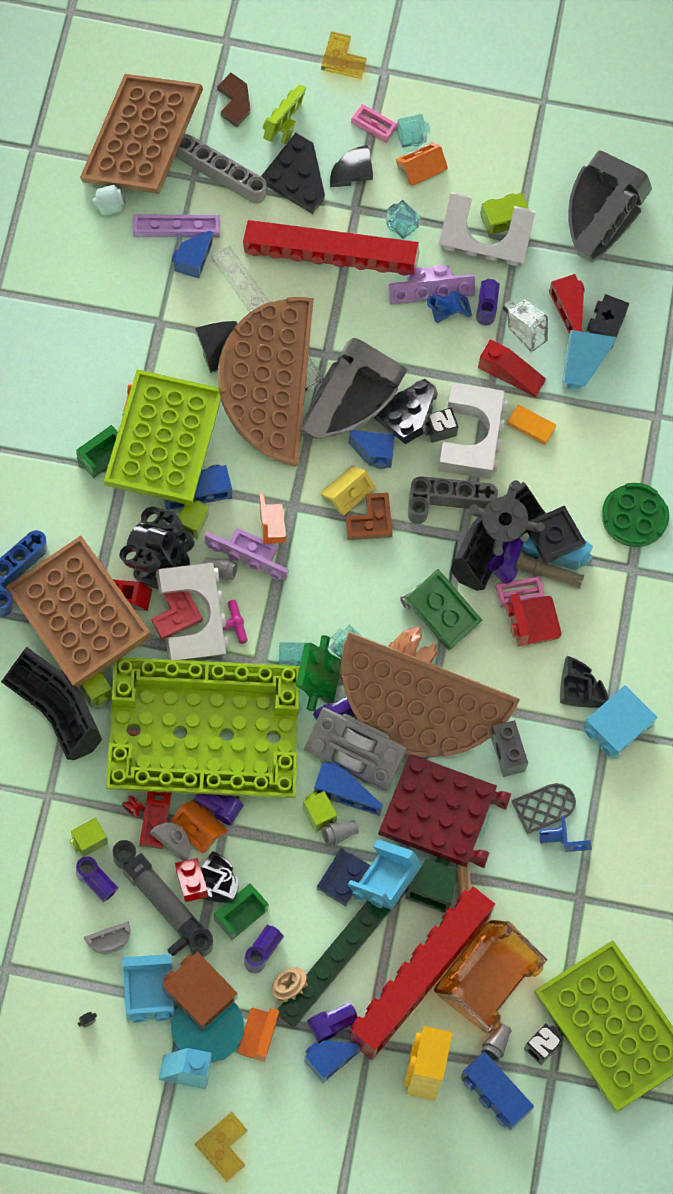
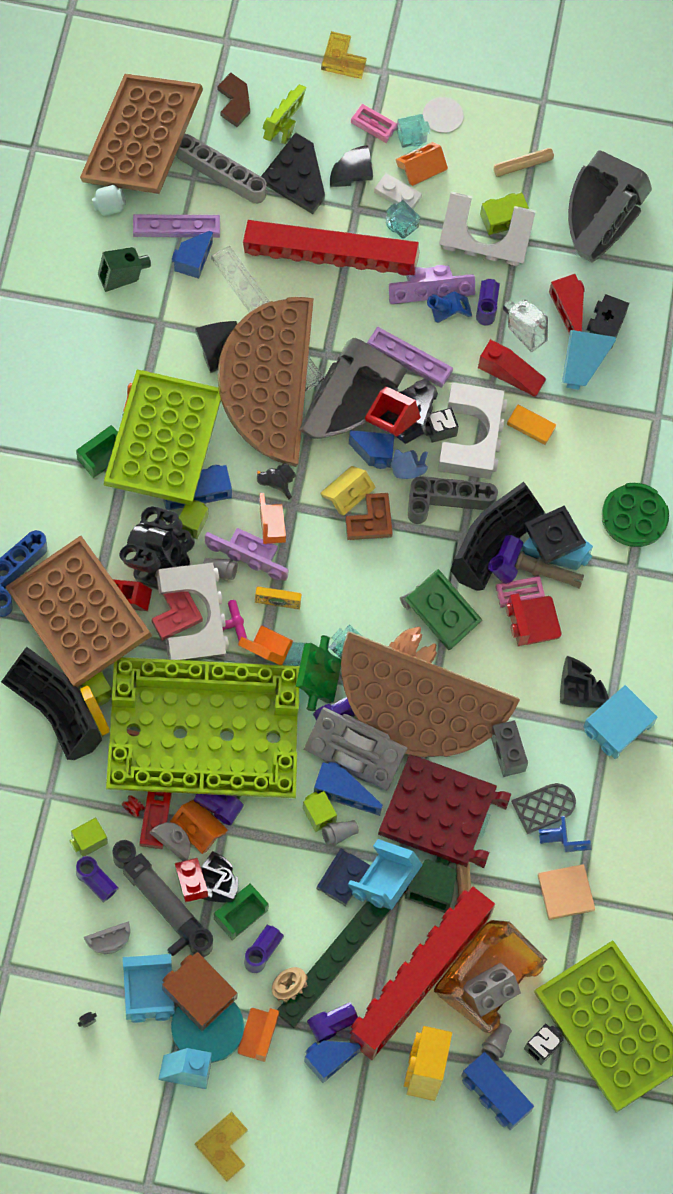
(95, 710): none -> yellow tile
(121, 267): none -> dark green torso
(268, 645): none -> orange panel
(277, 478): none -> black animal
(278, 597): none -> yellow tile
(395, 191): none -> white plate
(397, 403): none -> red tile
(407, 465): none -> medium blue piece
(411, 357): none -> lavender tile
(443, 114): none -> white sticker
(491, 989): none -> light grey brick
(518, 515): dark grey plate -> none
(523, 162): none -> tan axle
(566, 892): none -> light nougat tile

